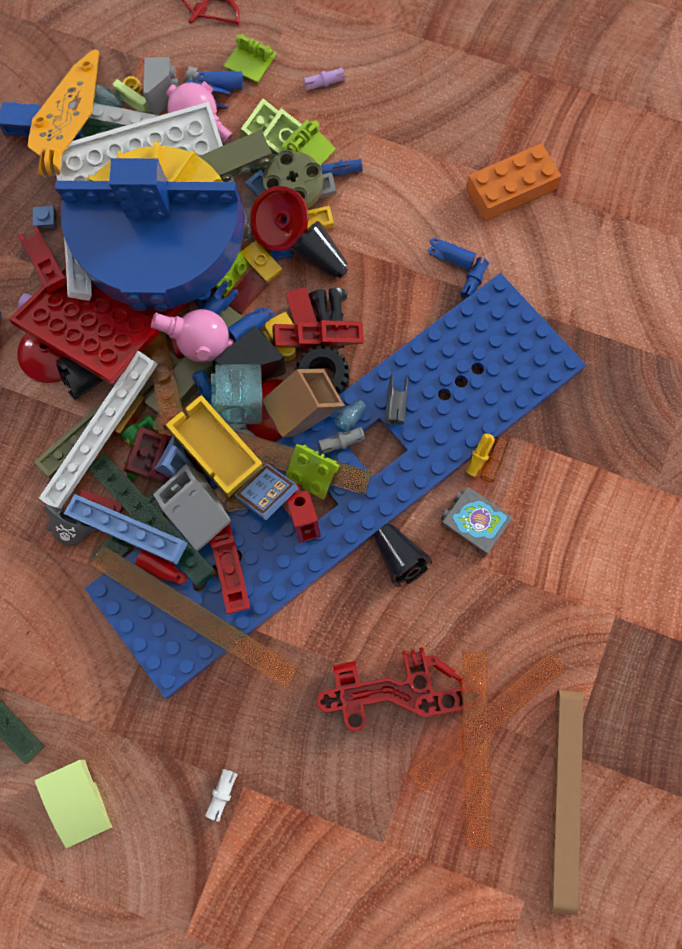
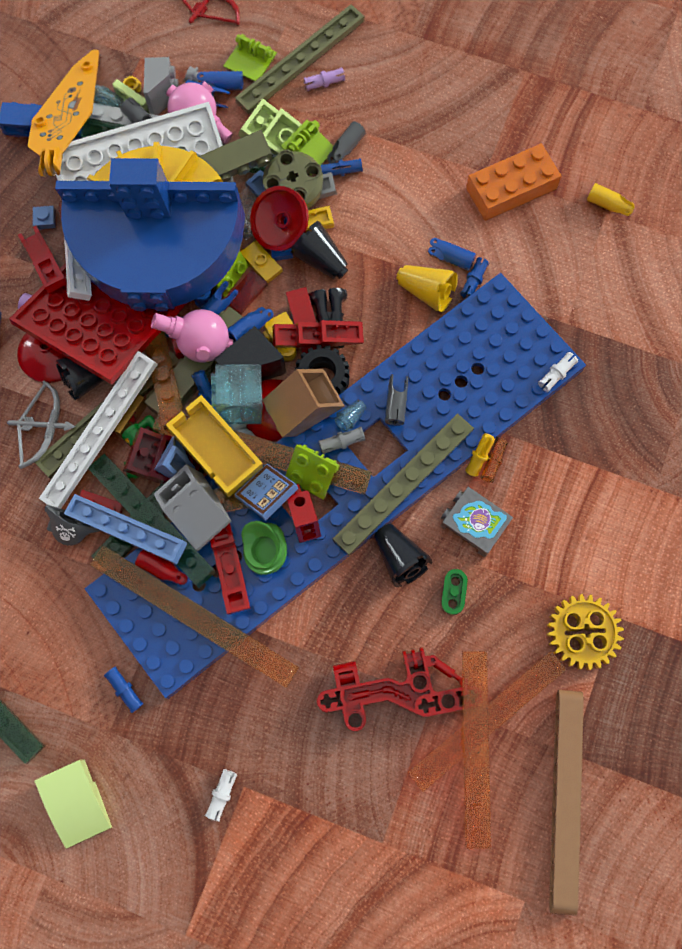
(50, 426): none -> light grey piece
(123, 689): none -> blue pin
(134, 111): none -> dark grey piece
(263, 547): none -> bright green piece
(300, 59): none -> olive plate
(347, 142): none -> dark grey piece
(403, 484): none -> olive plate
(429, 284): none -> yellow cone
(455, 593): none -> green plate
(558, 372): none -> white pin
(587, 653): none -> yellow gear
(610, 200): none -> yellow piece

